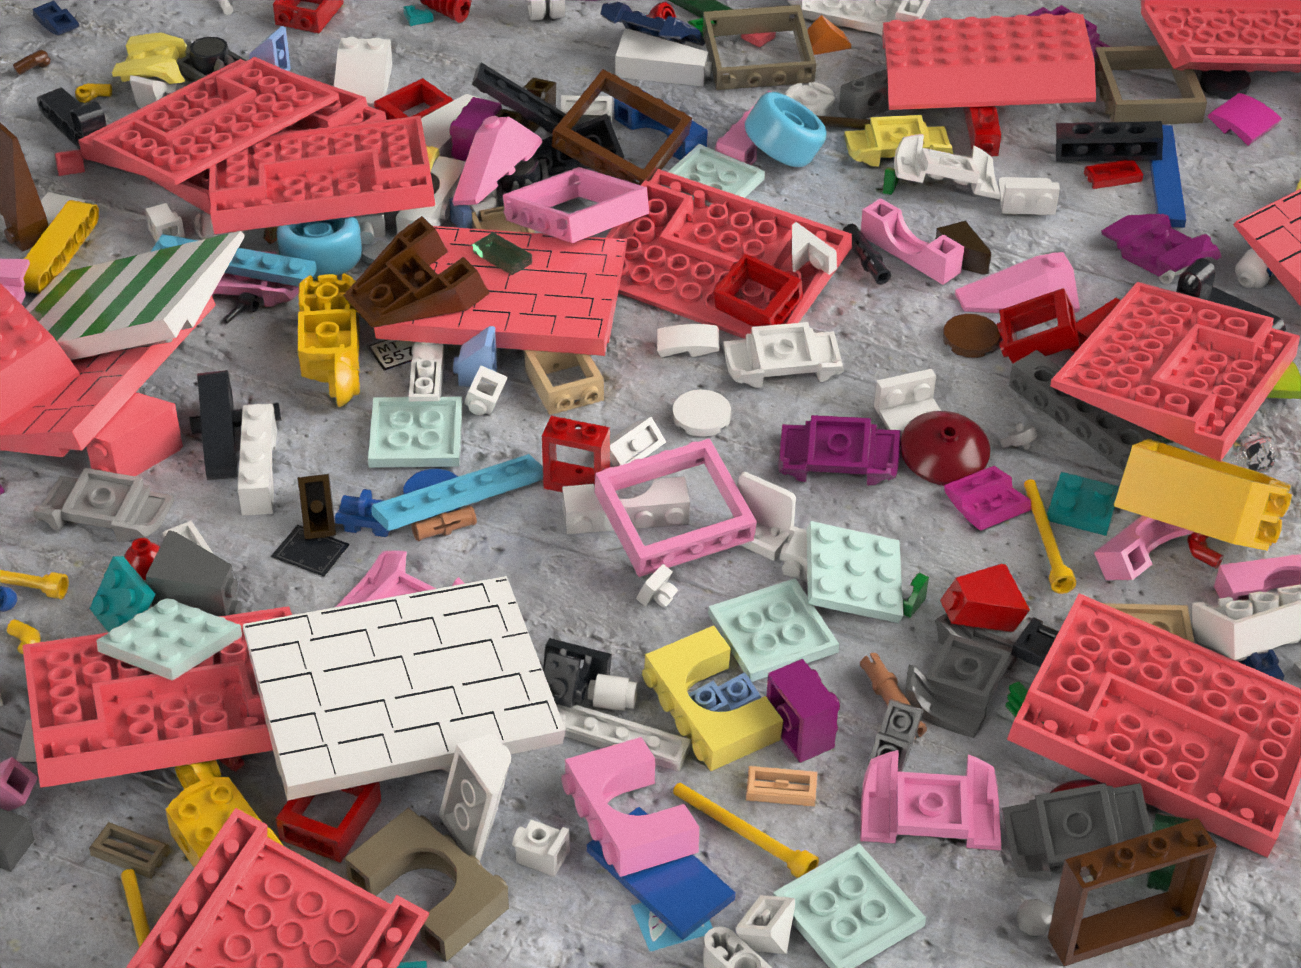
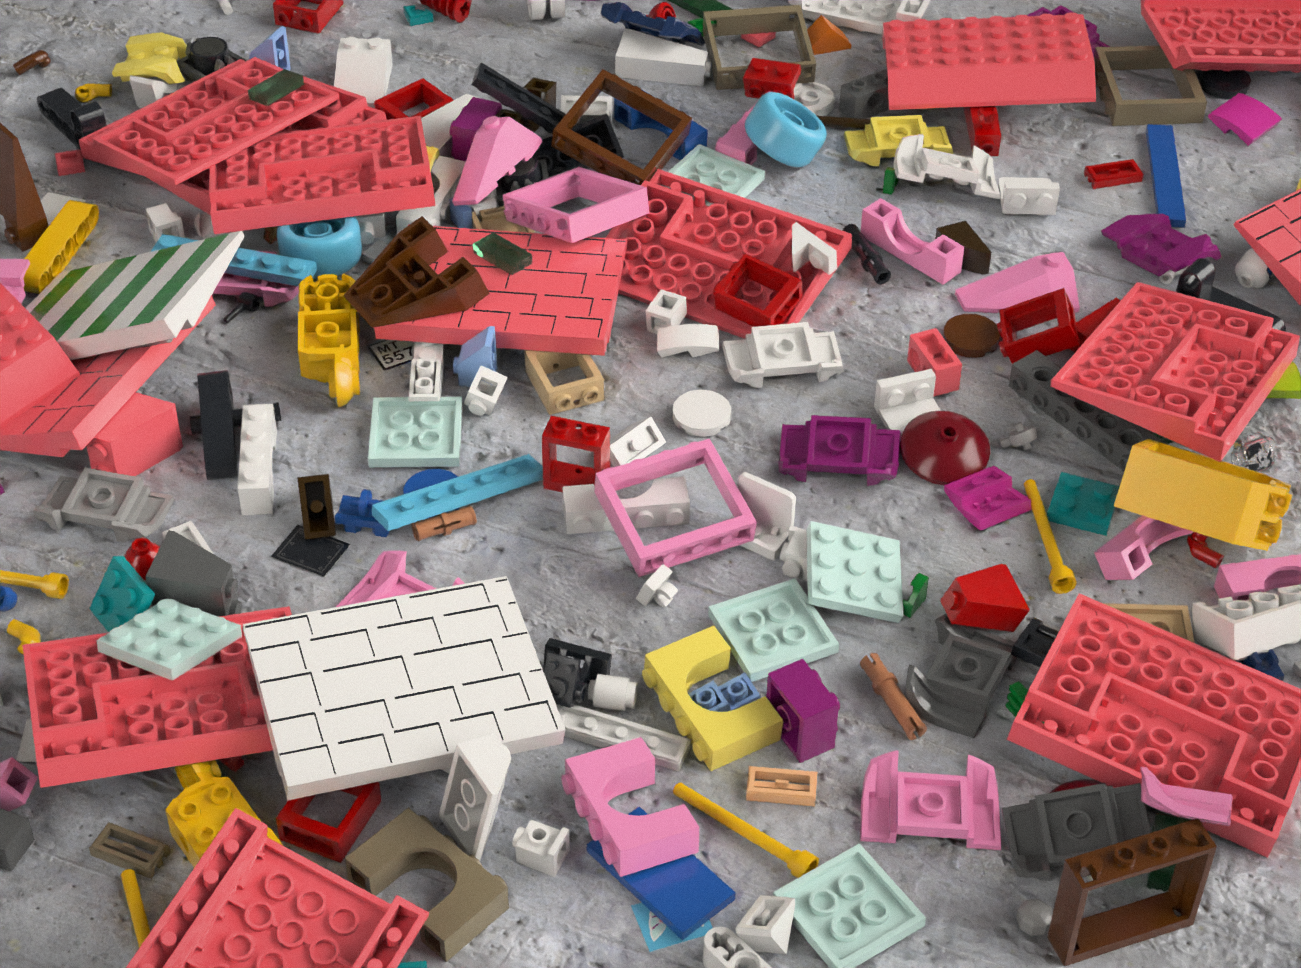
(54, 18): dark blue slope -> none
(276, 87): none -> clear green tile
(665, 311): none -> white brick
(771, 76): none -> red bracket
(897, 731): dark grey slope -> none
(931, 351): none -> coral brick
(1109, 141): black brick -> none
(1186, 802): none -> bright pink piece

